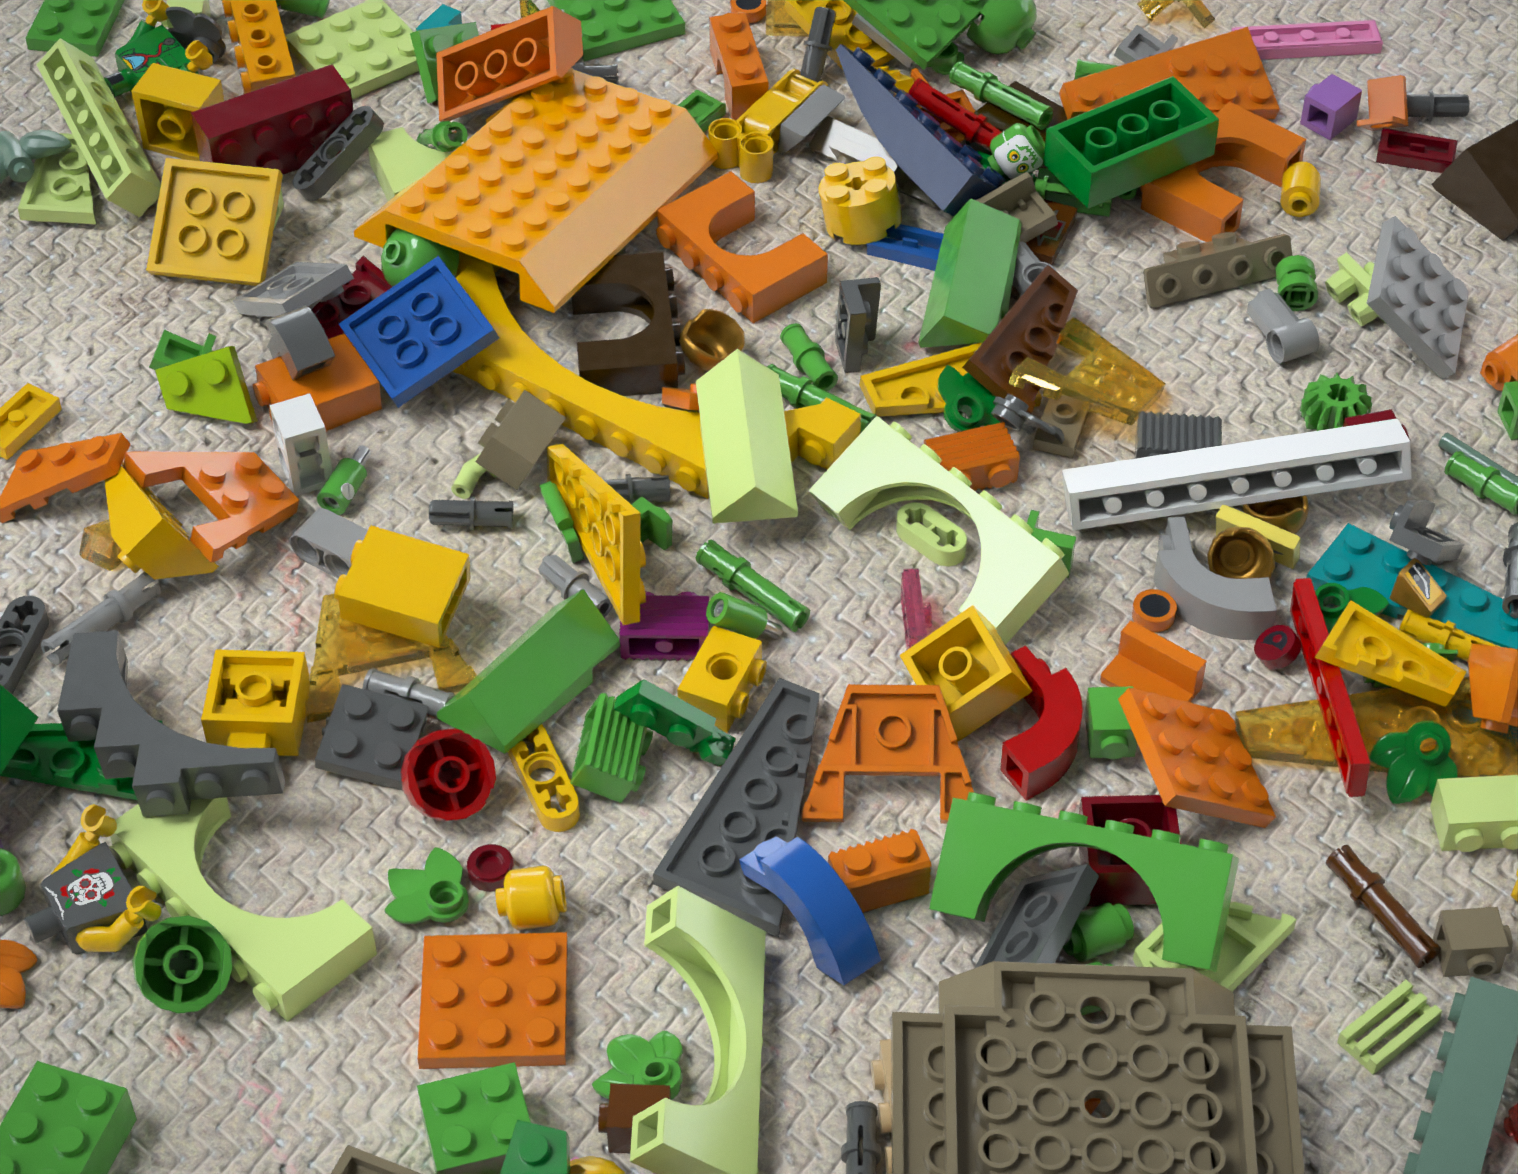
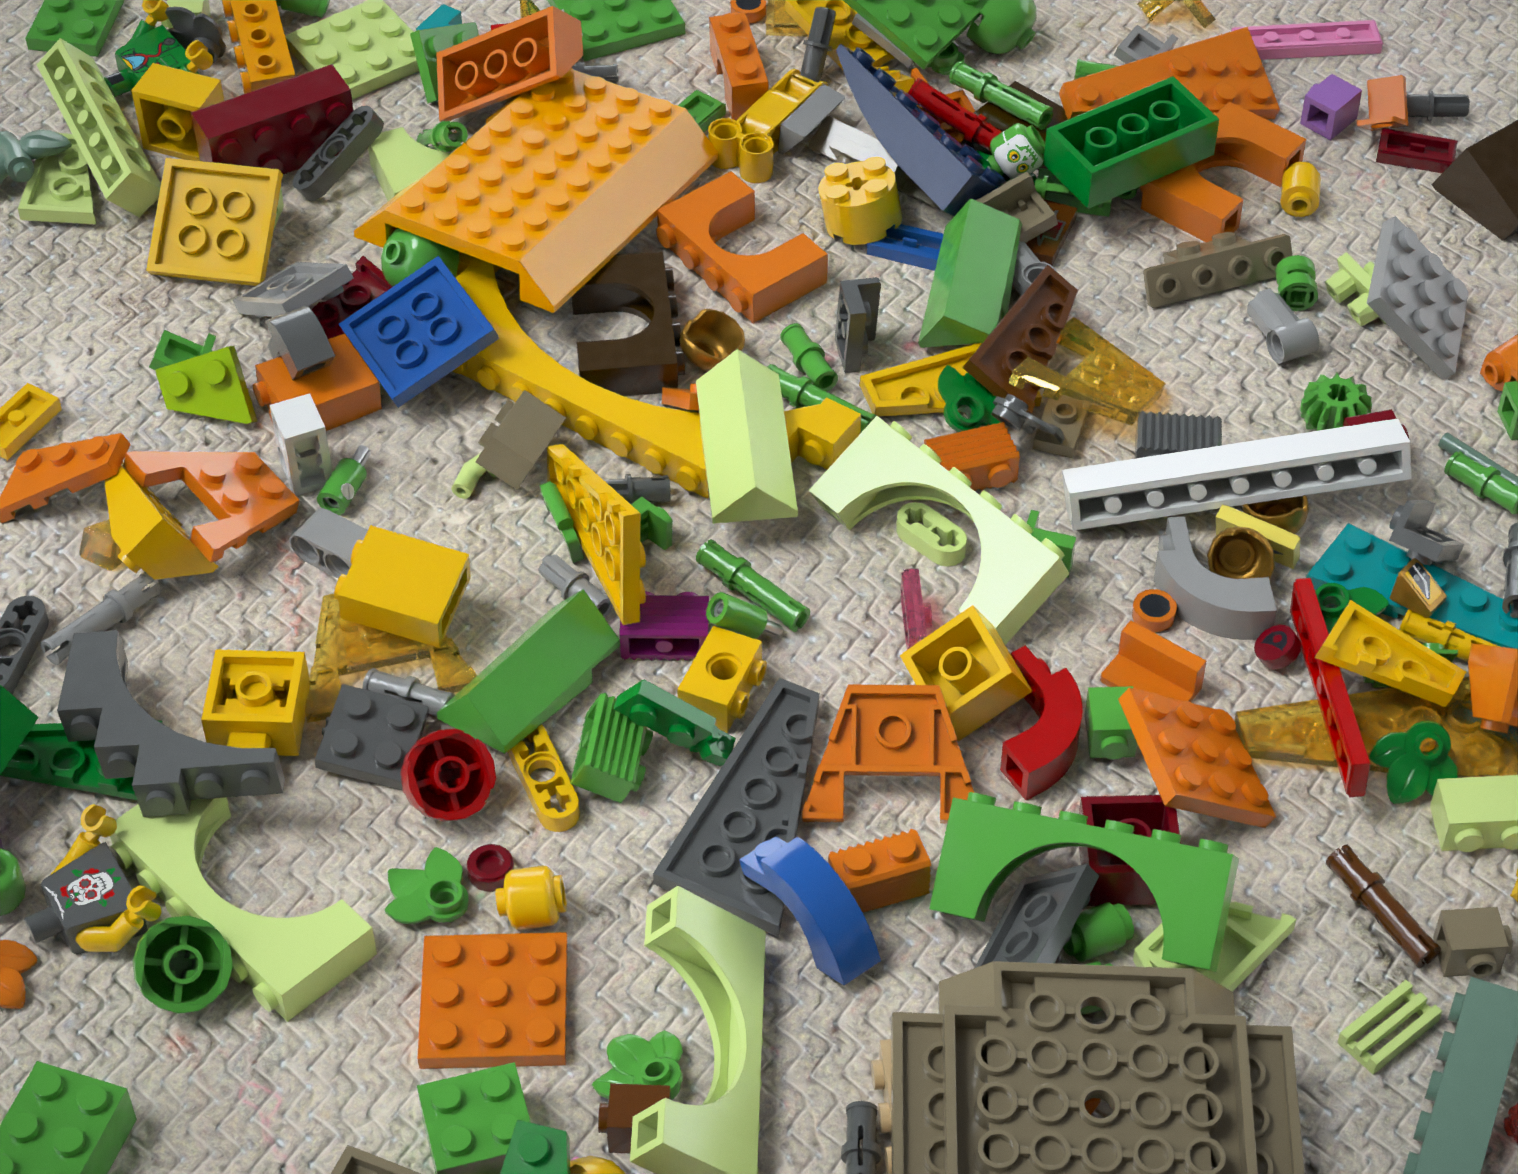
(471, 513): dark grey axle -> none

